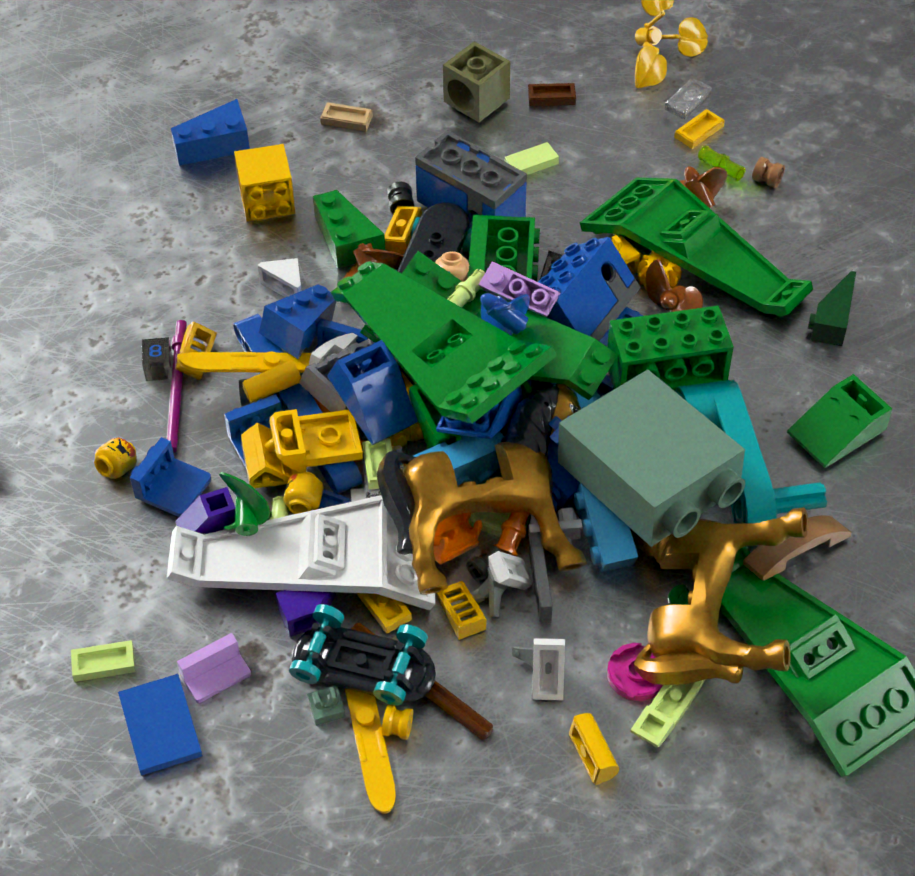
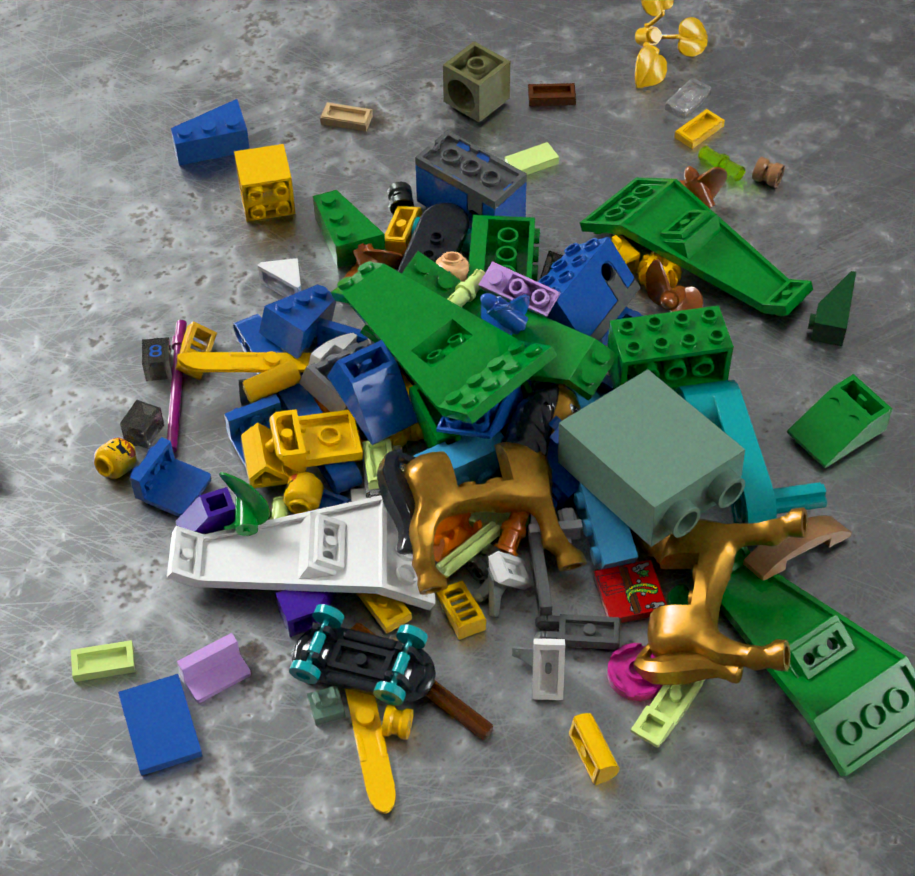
(142, 424): none -> clear smoke brick
(469, 549): none -> yellowish green axle
(581, 630): none -> dark grey hinge
(629, 591): none -> red tile

